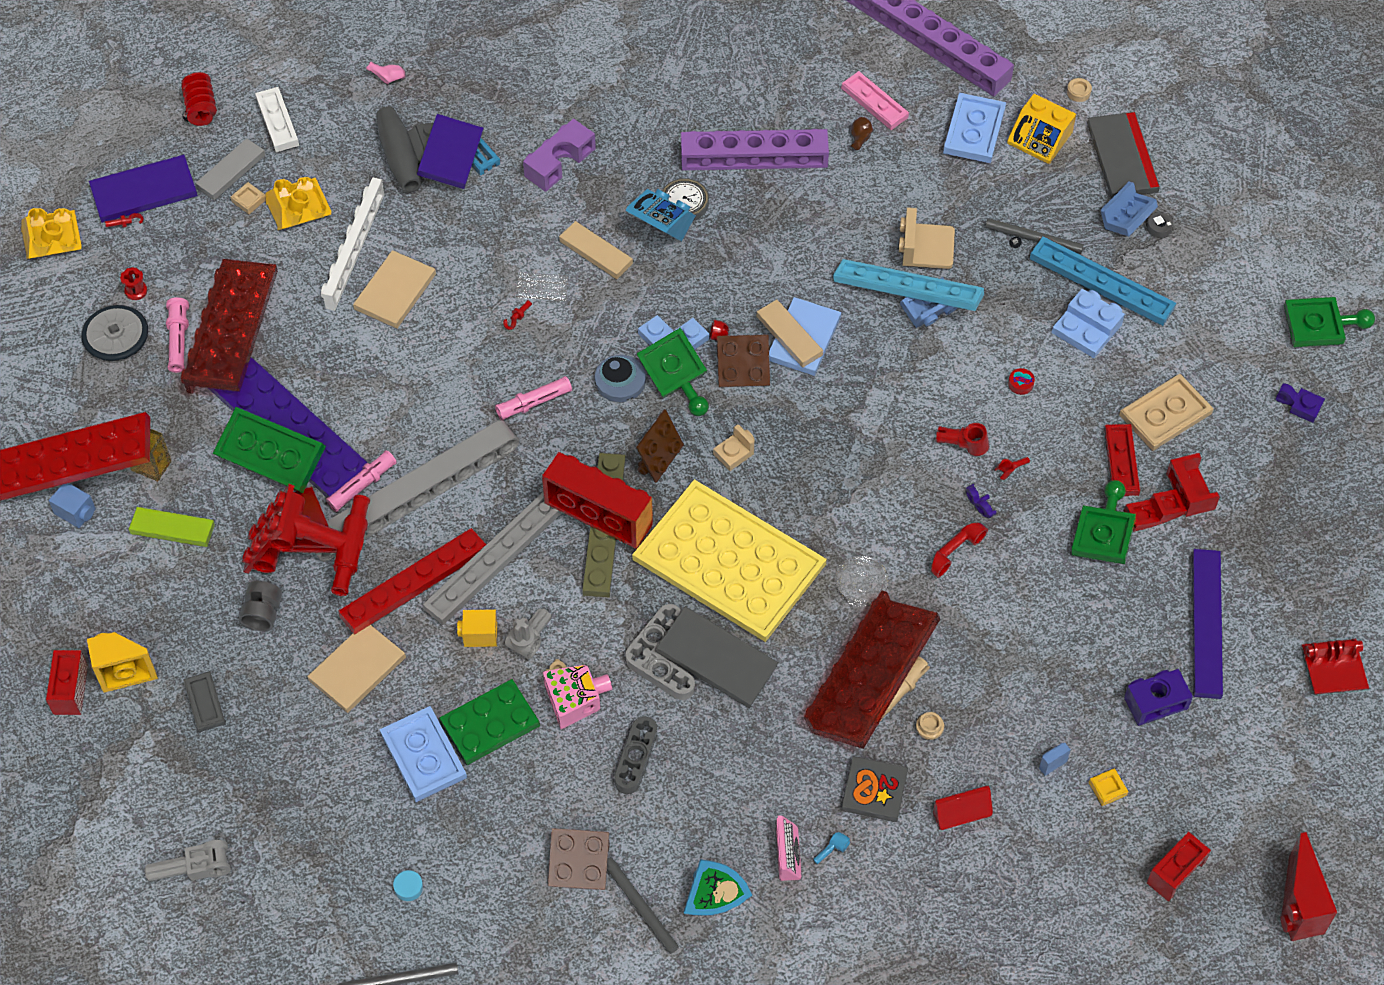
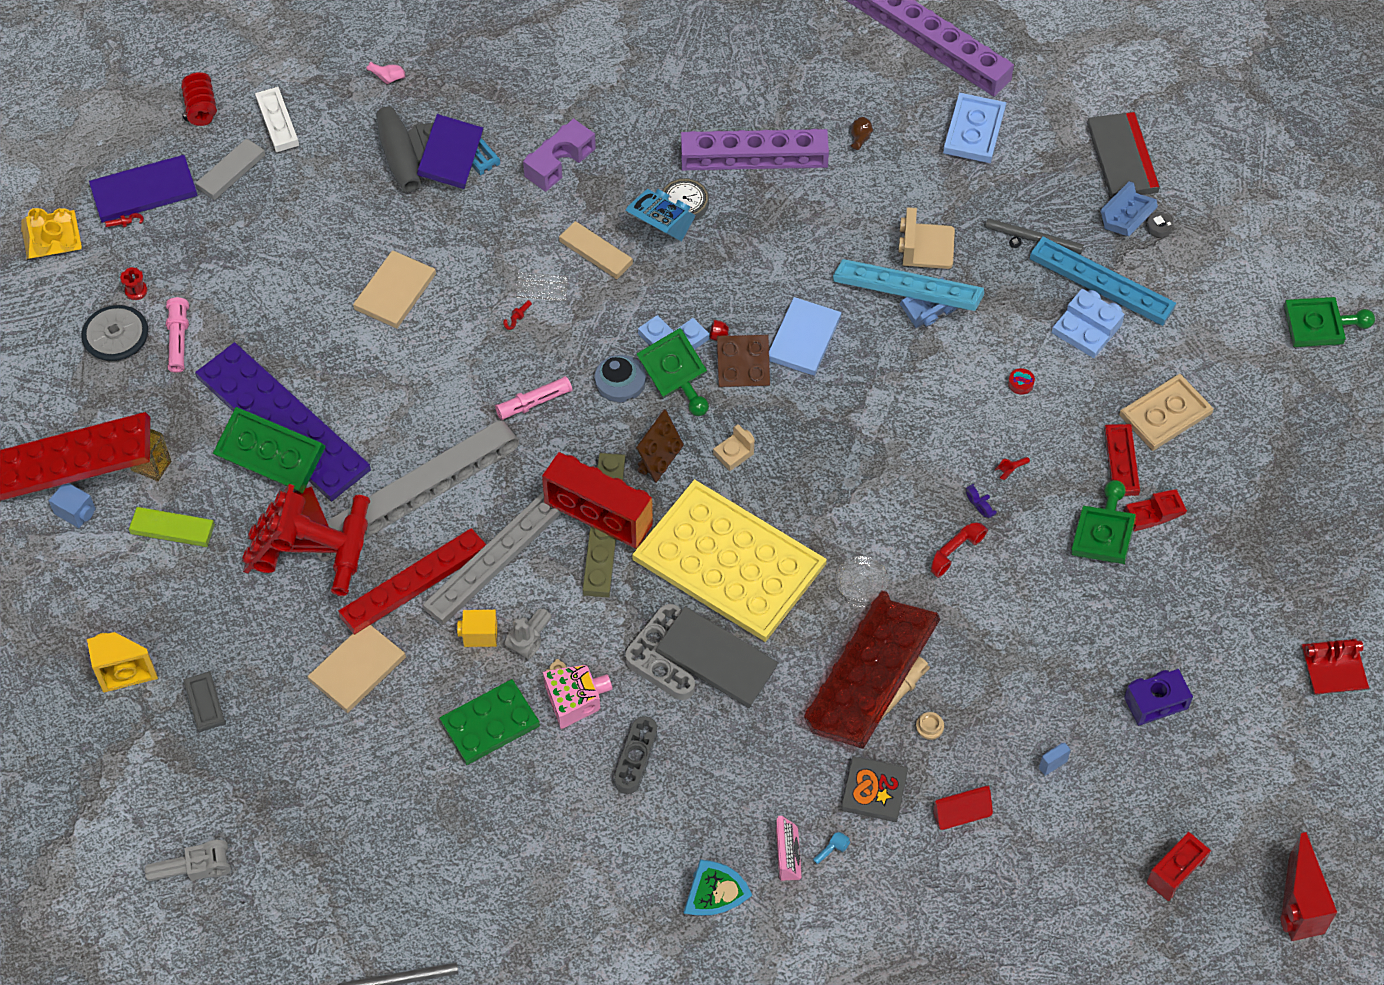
(67, 682): red panel -> none
(229, 325): clear red bracket -> none
(248, 198): tan tile -> none
(260, 606): flat silver wheel -> none
(296, 202): yellow slope -> none
(353, 244): white plate -> none
(369, 474): bright pink pin -> none
(408, 885): medium azure tile -> none
(423, 754): light blue plate -> none
(578, 859): hinge -> none
(641, 906): dark grey bar -> none
(789, 333): tan tile -> none
(875, 100): bright pink tile -> none
(964, 437): red pin -> none
(1042, 128): yellow slope -> none
(1079, 90): tan tile -> none
(1108, 787): yellow tile -> none
(1188, 481): red panel -> none
(1207, 624): dark purple tile -> none
(1304, 404): dark purple plate -> none

